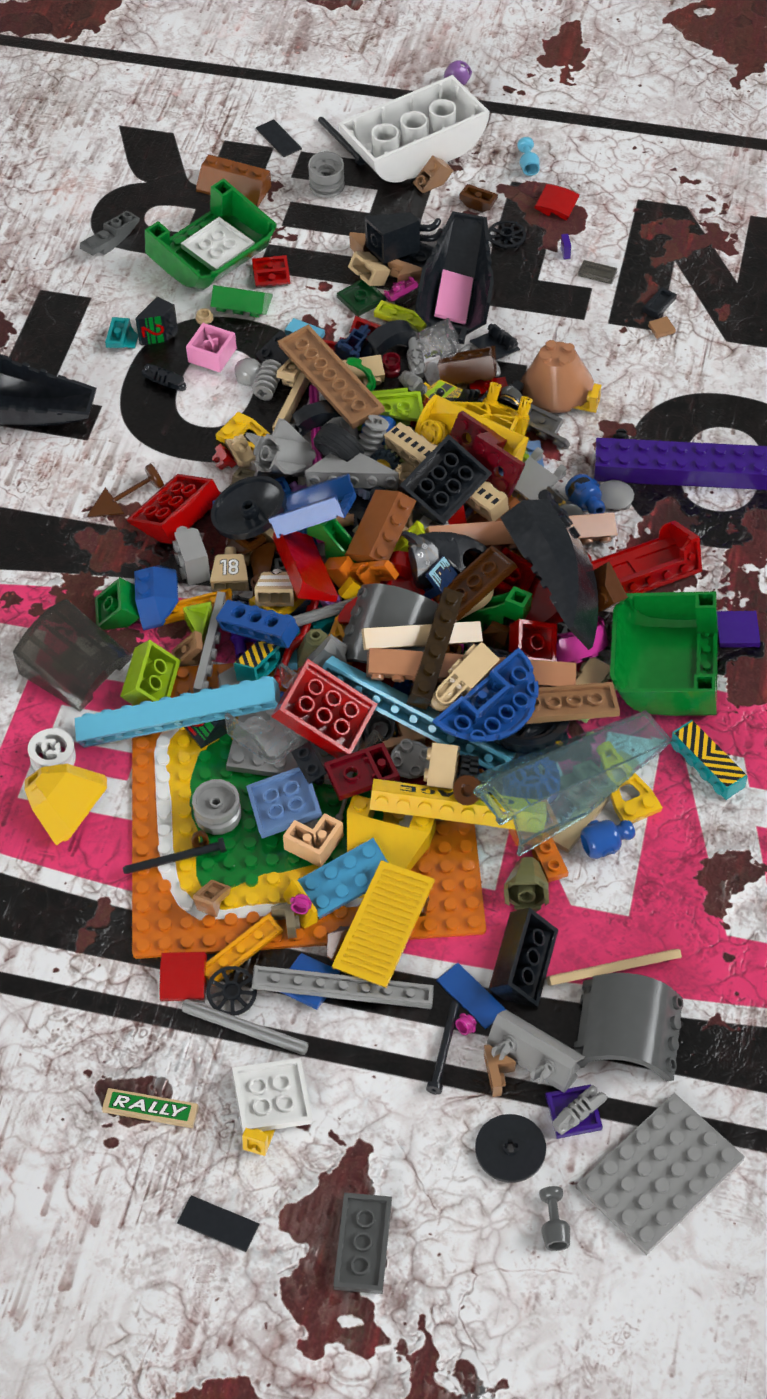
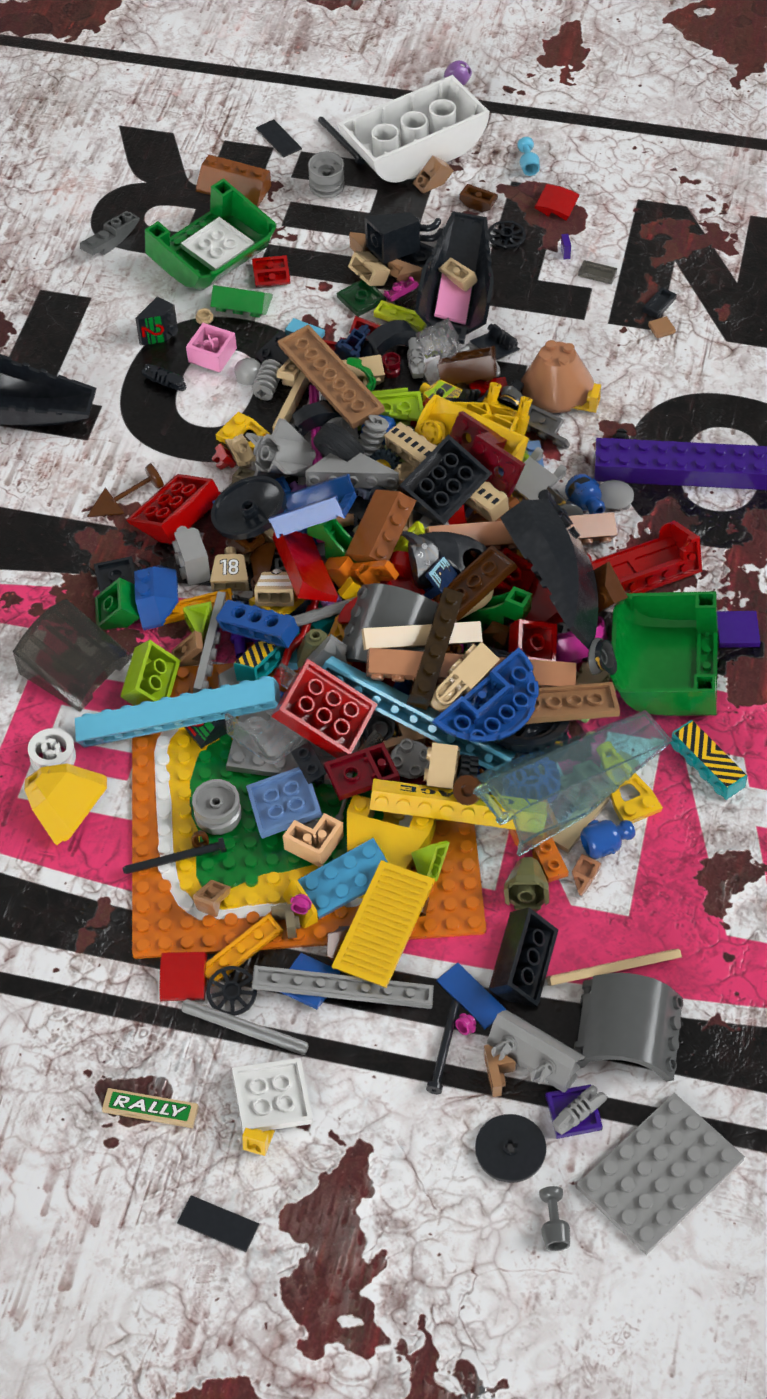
(110, 571): none -> black tile
(121, 334): teal slope -> none
(363, 1243): dark grey plate -> none
(412, 382): light grey hinge -> none
(430, 859): none -> lime slope
(458, 274): none -> tan slope
(585, 872): none -> nougat slope
(601, 657): none -> dark grey piece

